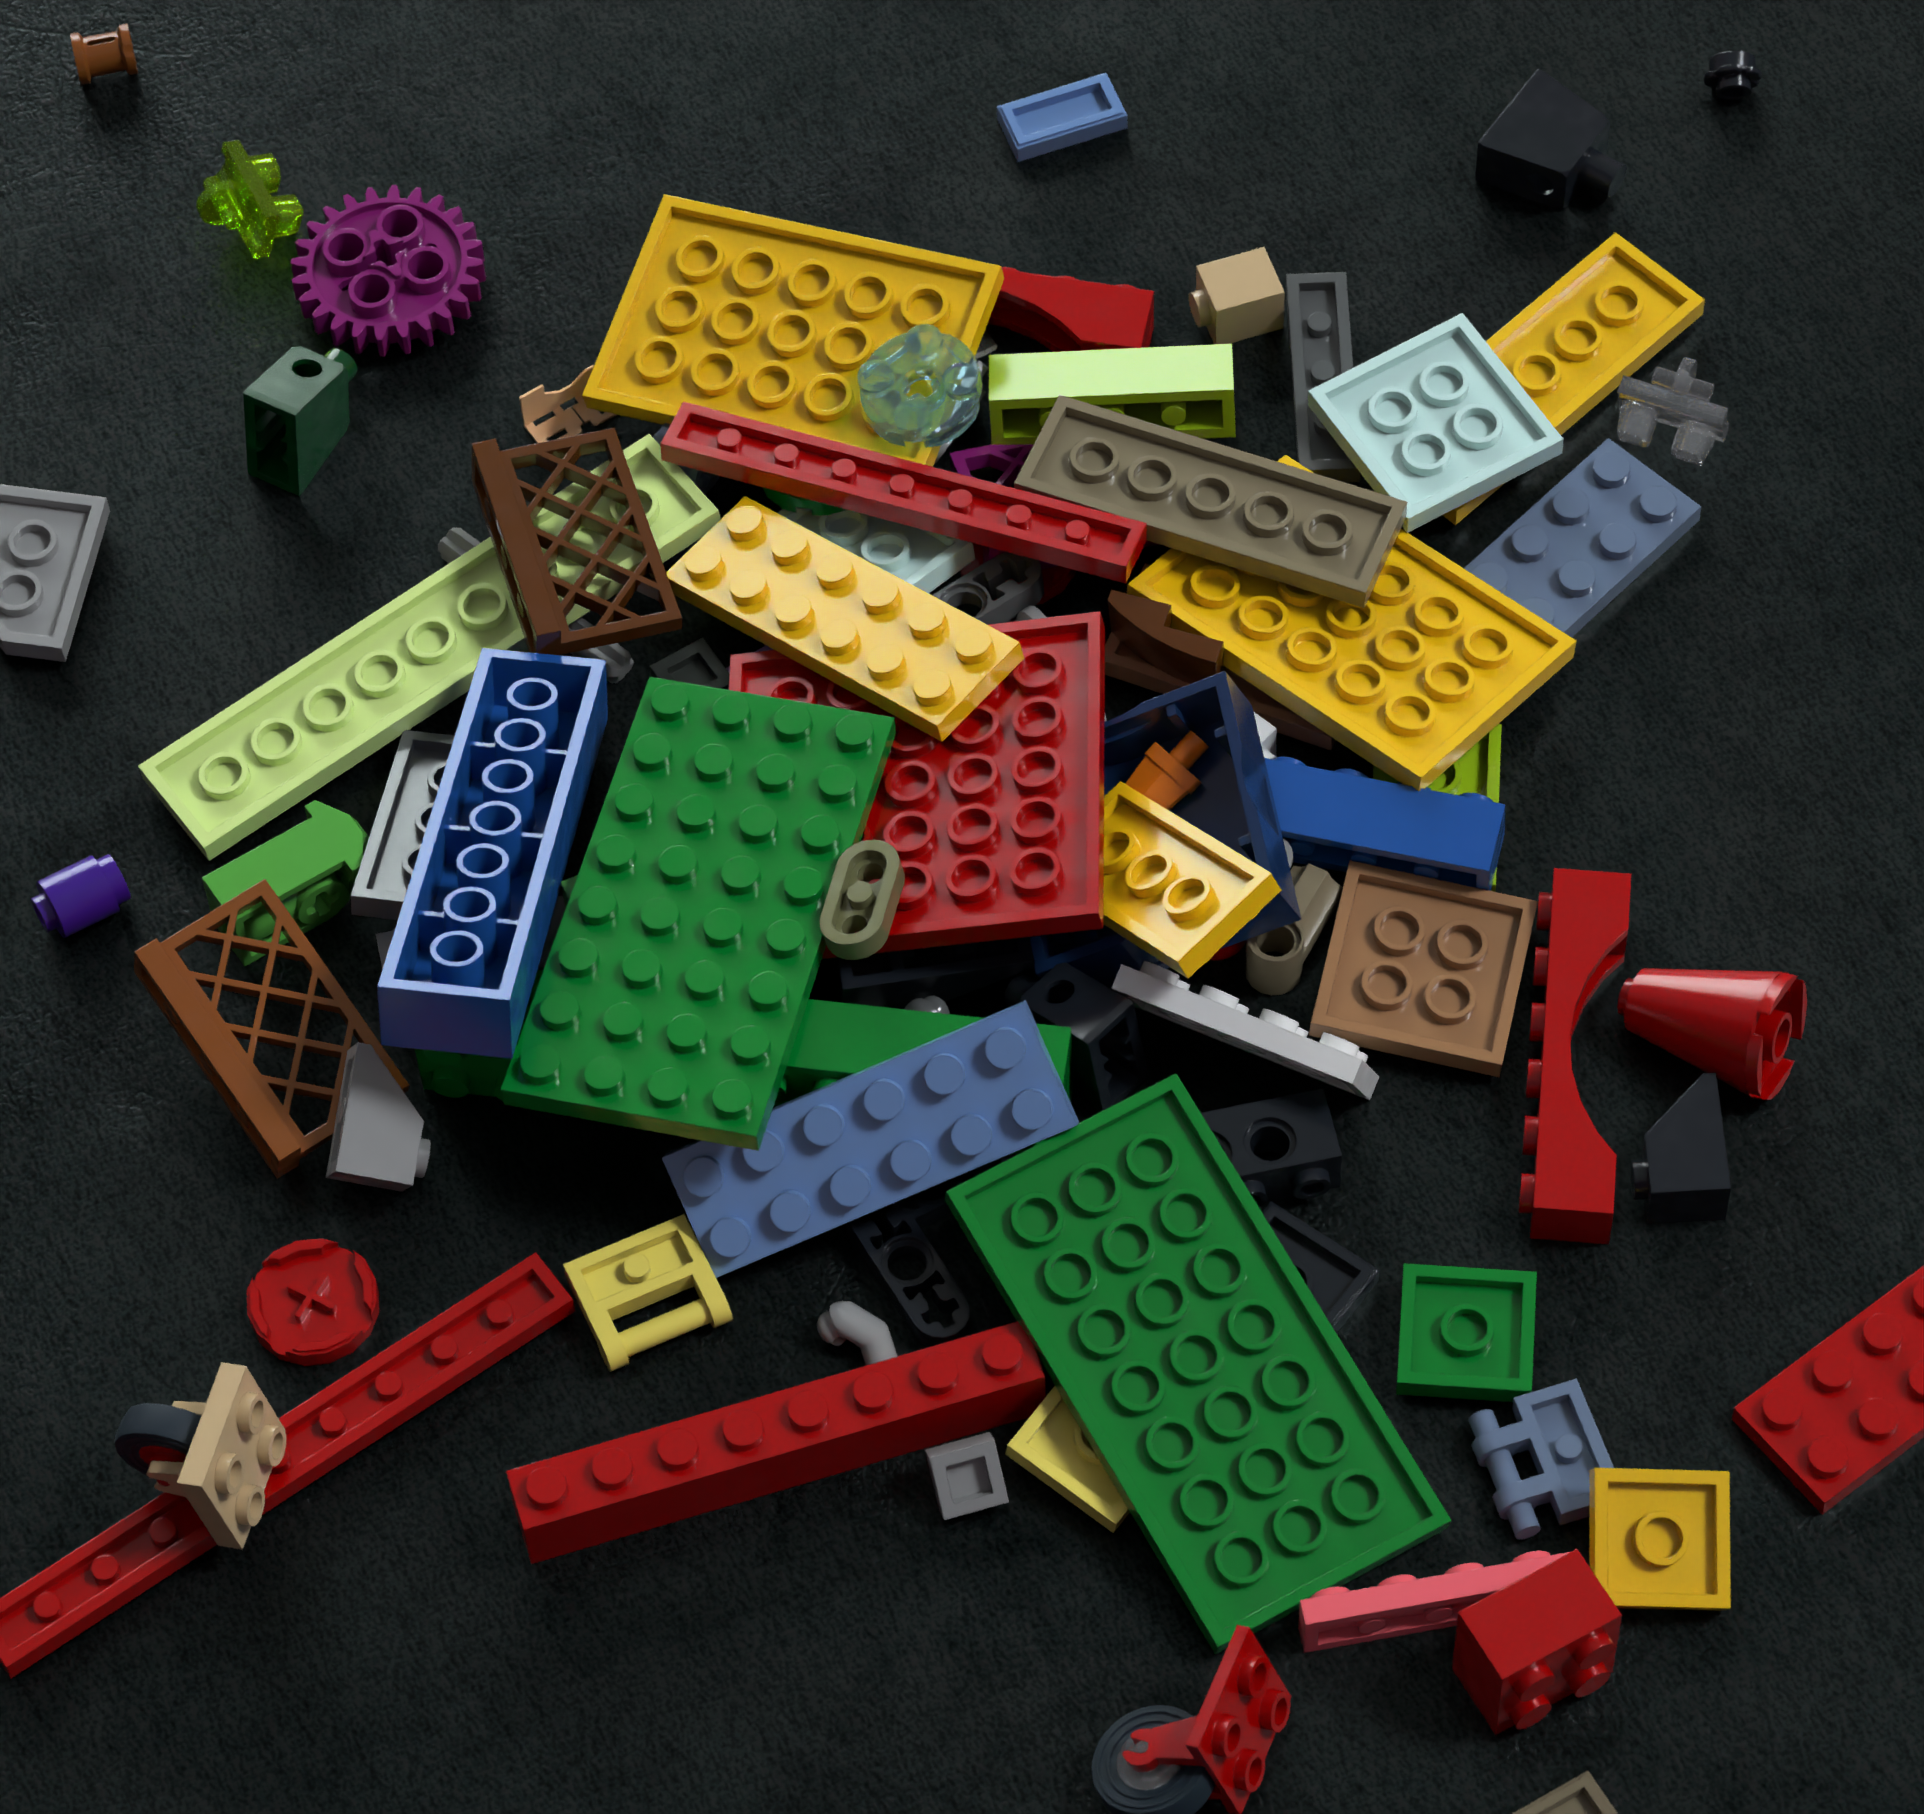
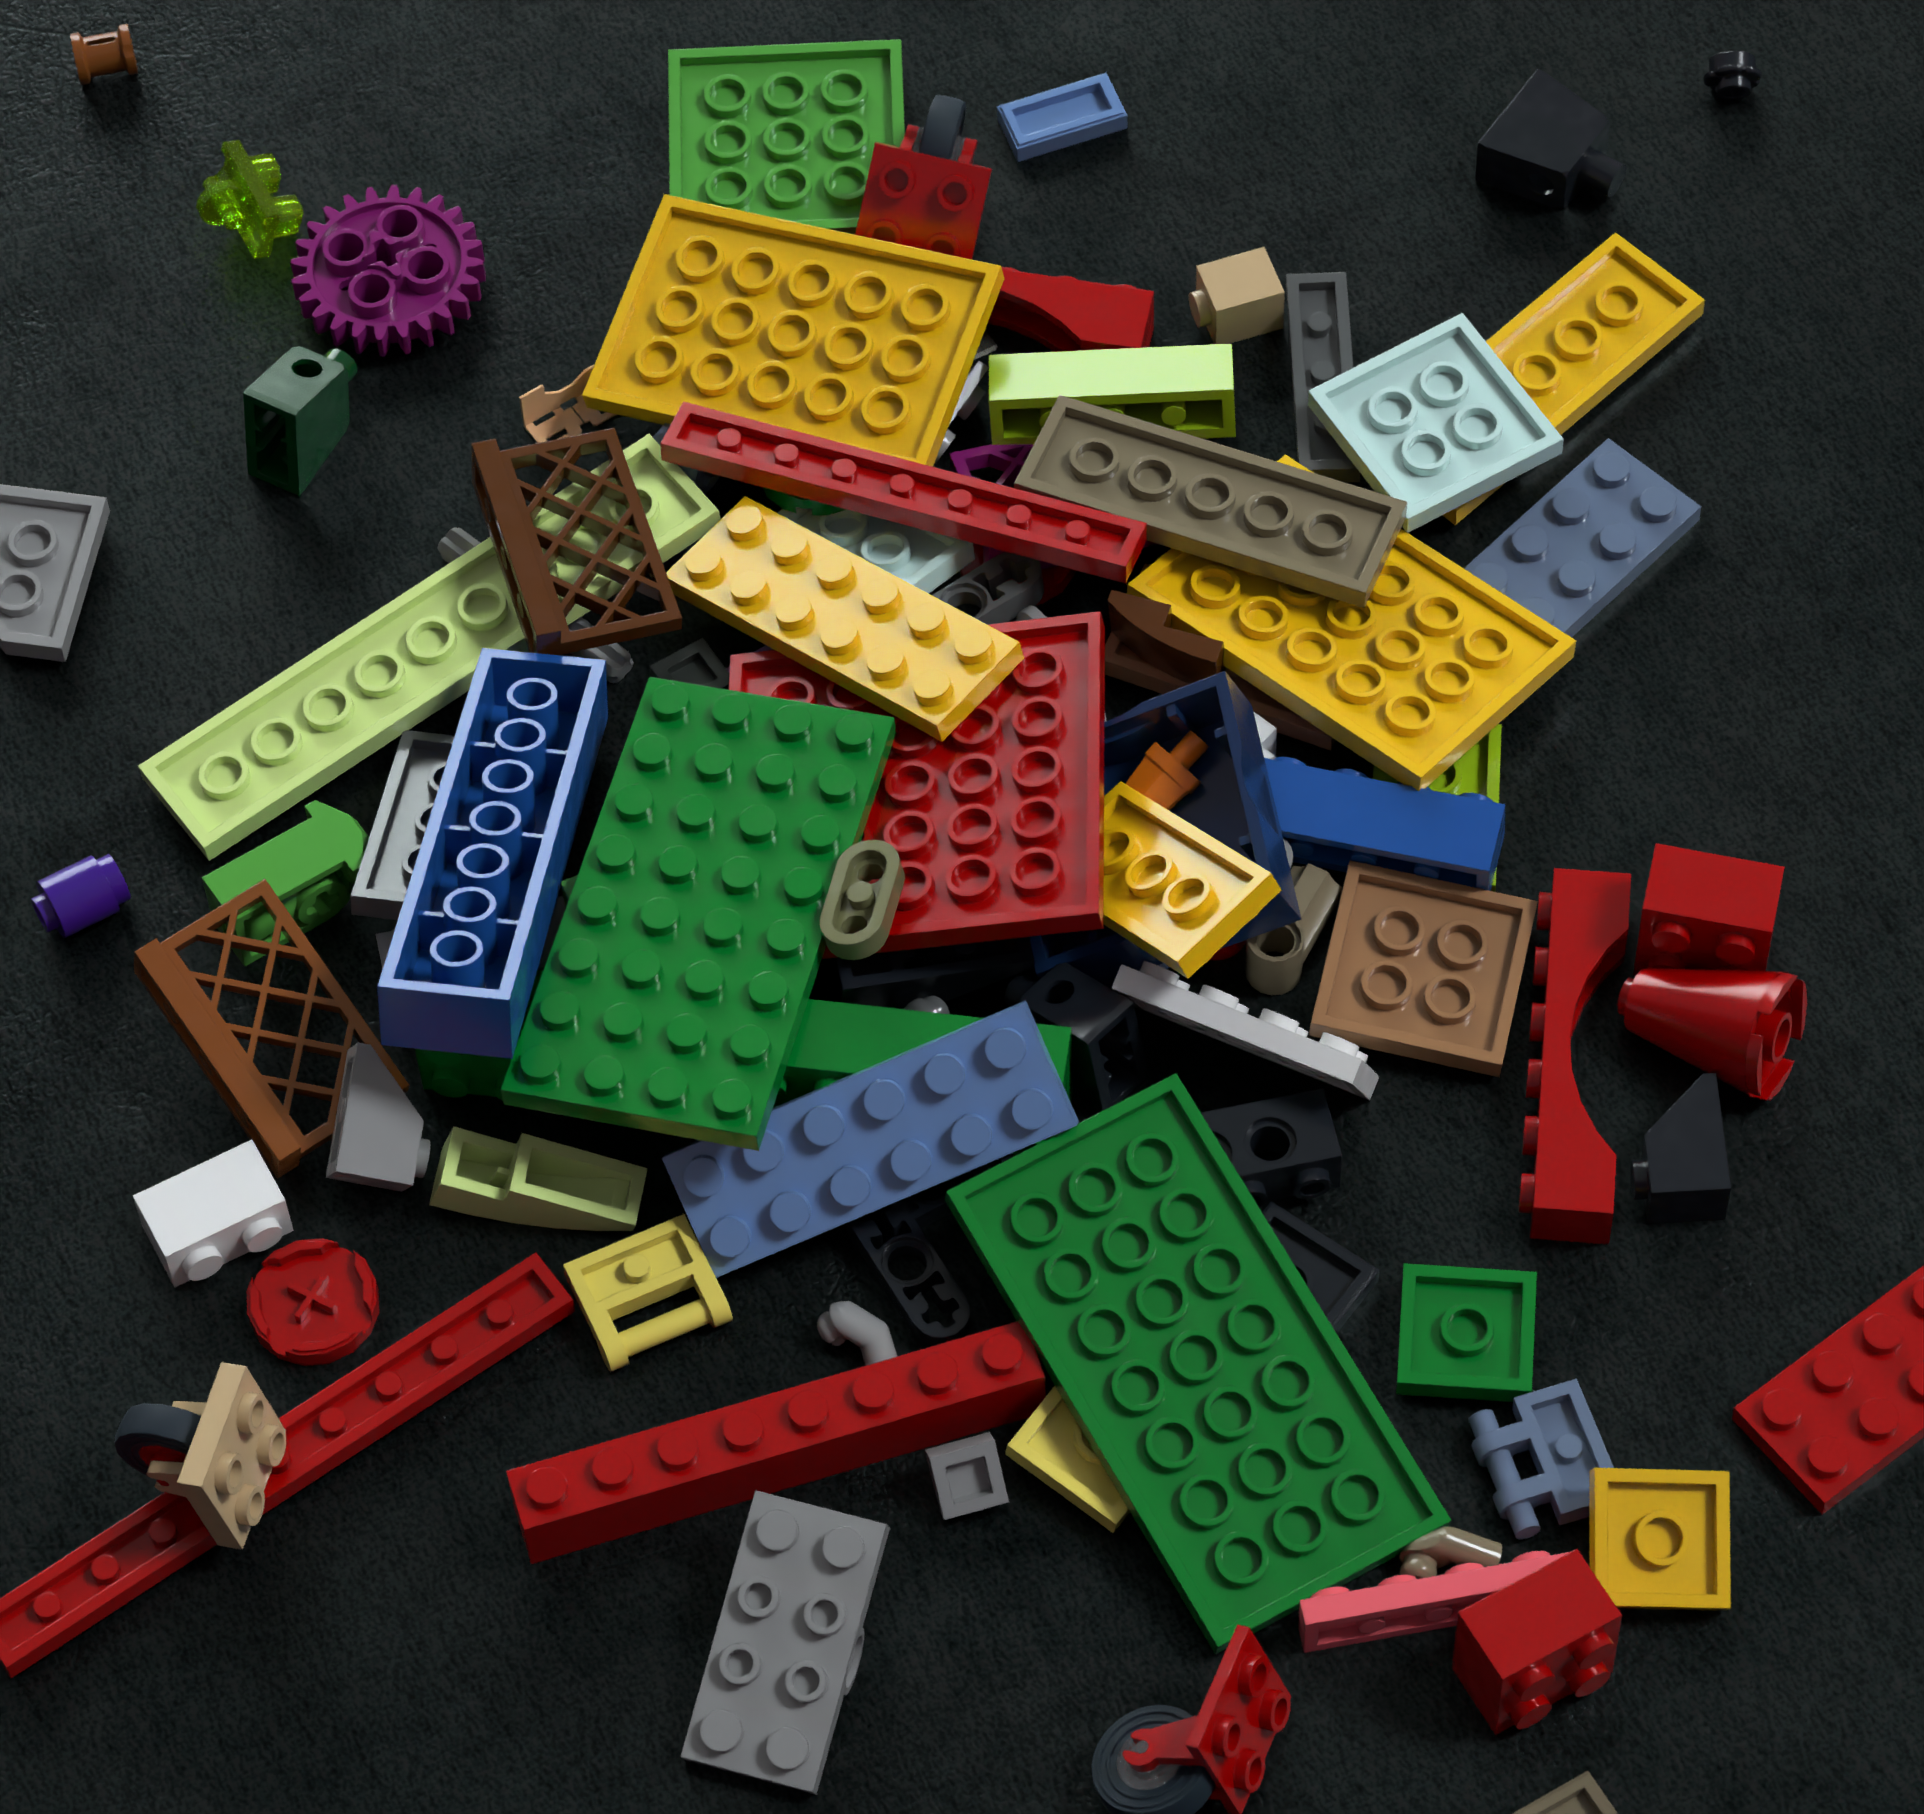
(213, 1214): none -> white brick
(536, 1183): none -> yellowish green slope
(783, 126): none -> bright green plate
(786, 1642): none -> light grey plate
(912, 357): clear light blue plate -> none
(928, 187): none -> red plate
(1446, 1547): none -> dark tan arm
(1697, 420): clear hips -> none
(1707, 912): none -> red brick

